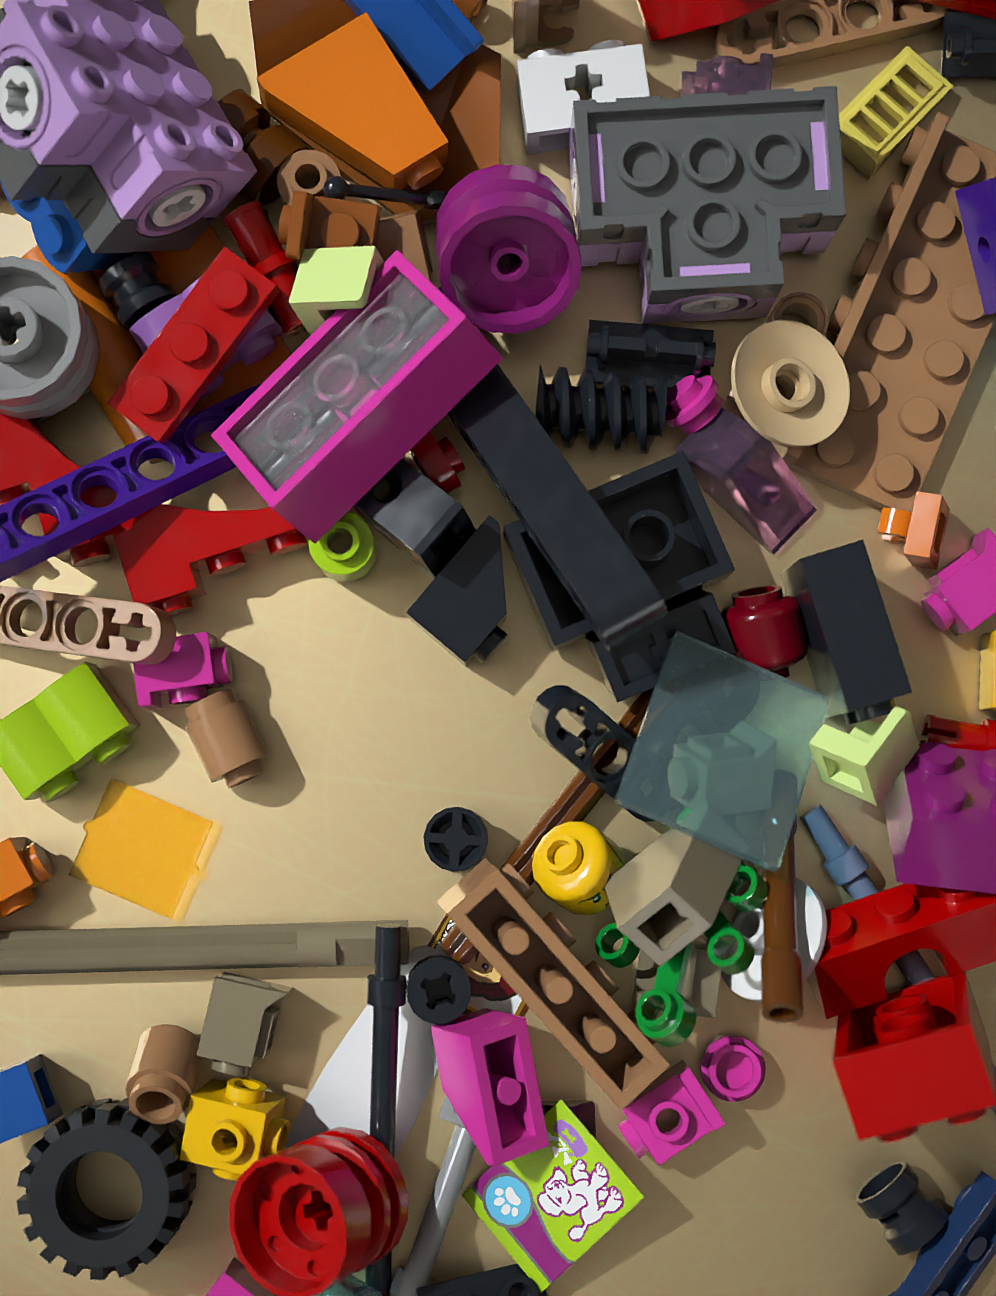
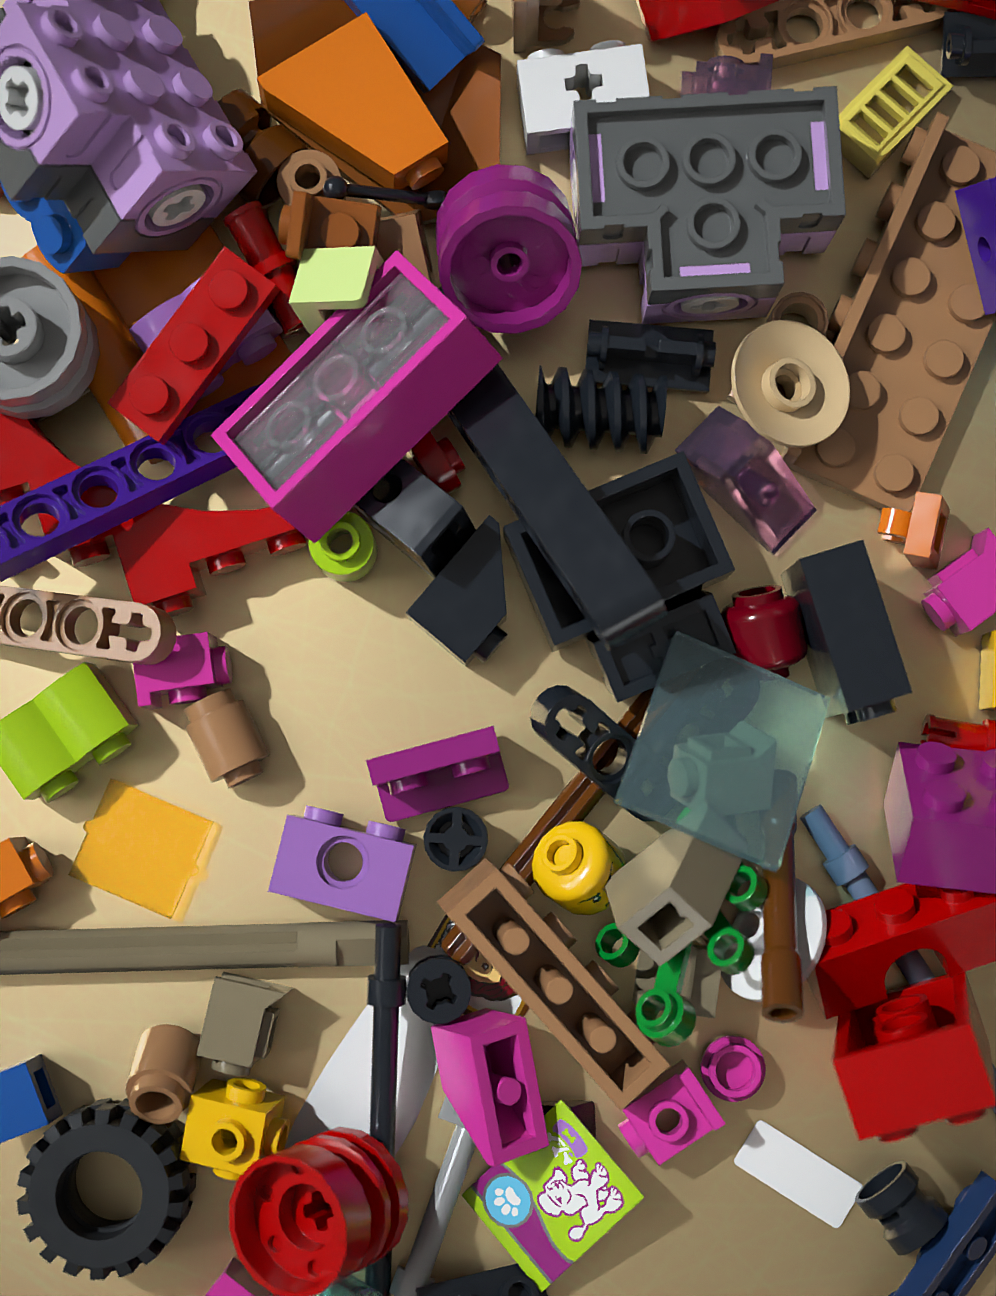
(135, 287): black wheel -> none
(304, 868): none -> medium lavender brick
(439, 774): none -> magenta bracket
(692, 403): dark pink plate -> none
(798, 1174): none -> white sticker
(868, 757): yellowish green panel -> none

